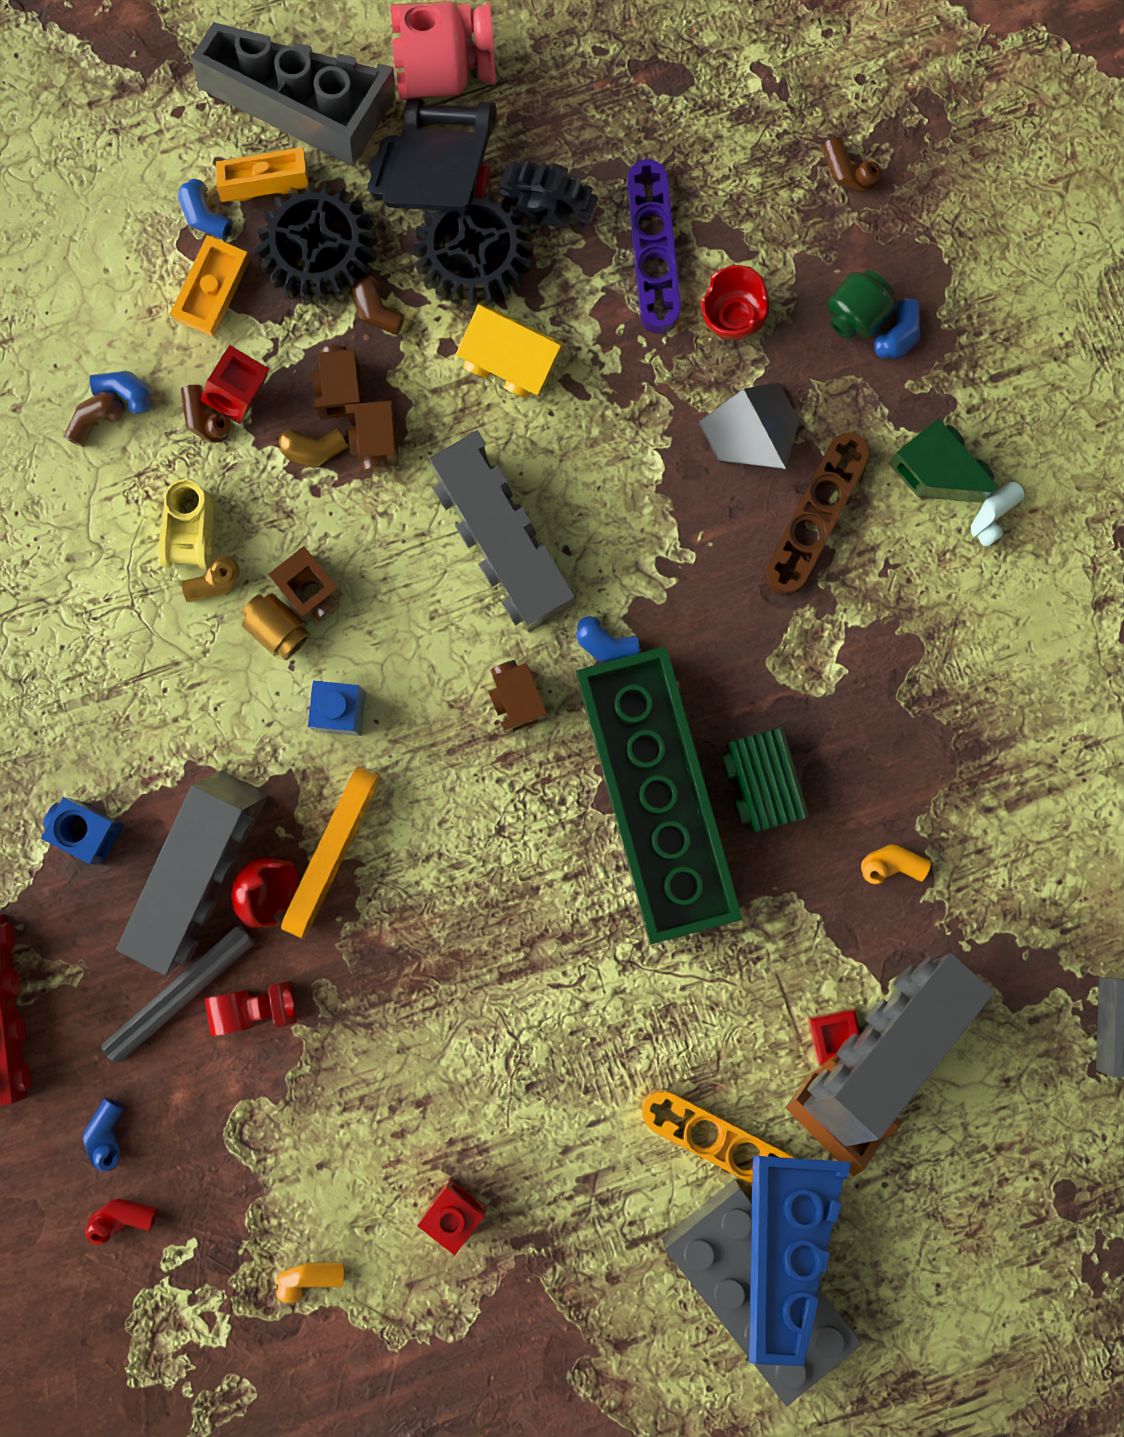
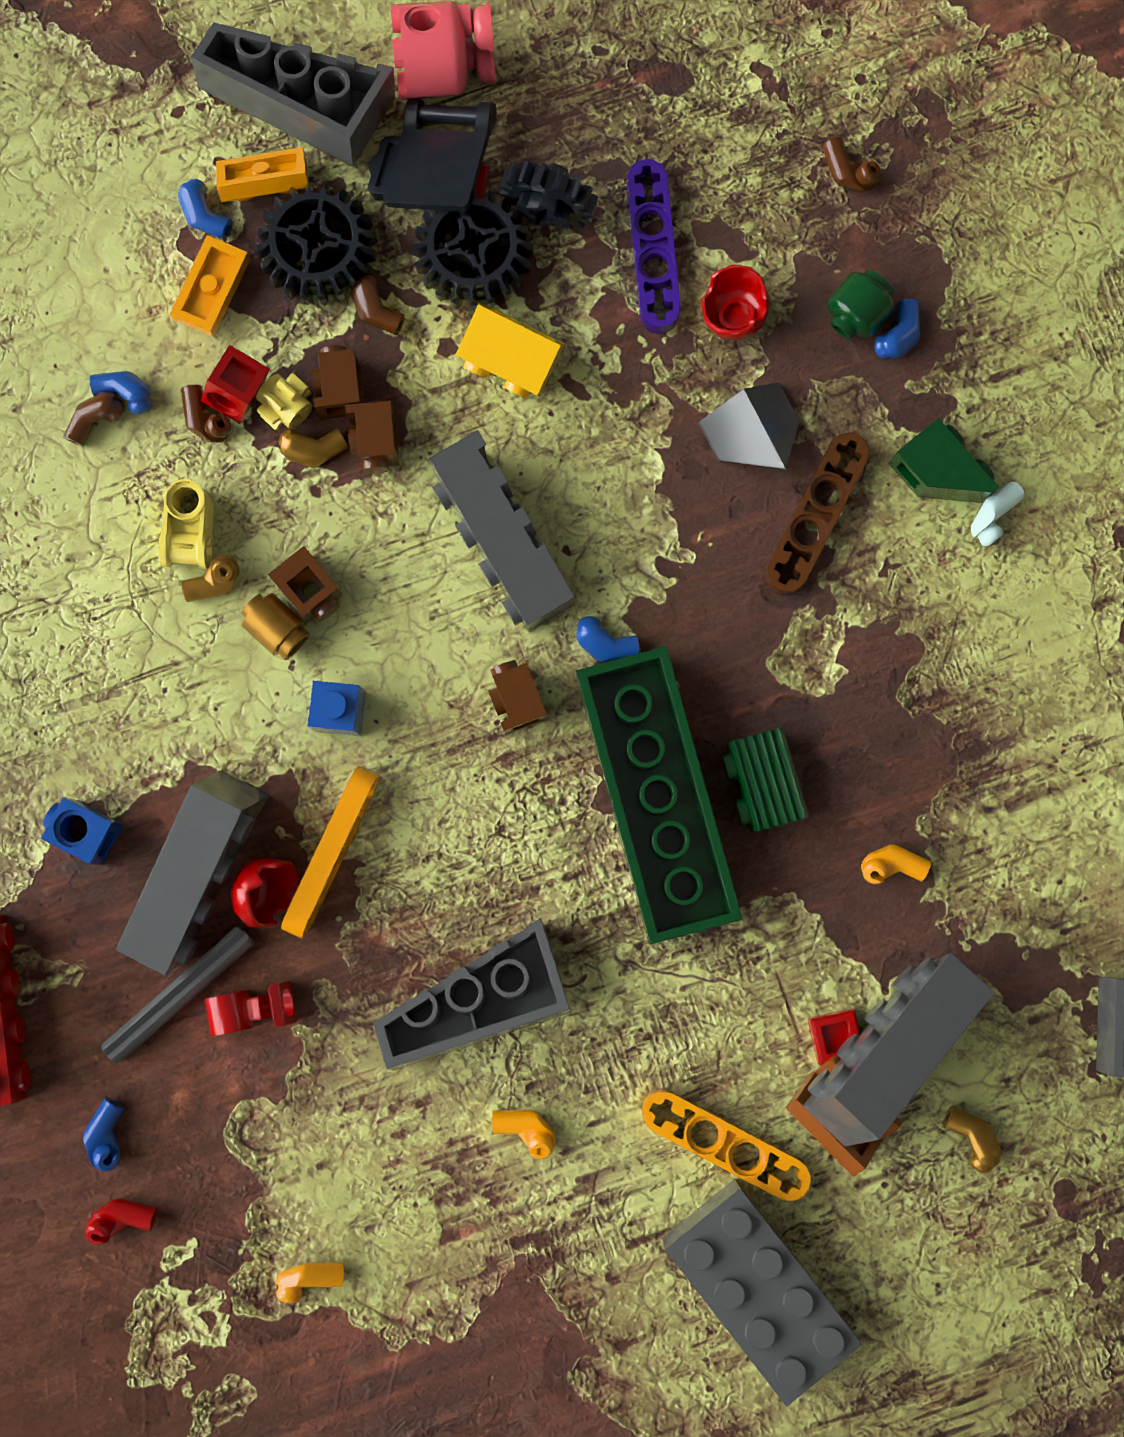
(284, 401): none -> light yellow gear
(452, 1216): red brick -> none
(486, 999): none -> dark grey wedge
(529, 1127): none -> light orange arm
(789, 1244): blue wing -> none
(985, 1147): none -> pearl gold arm

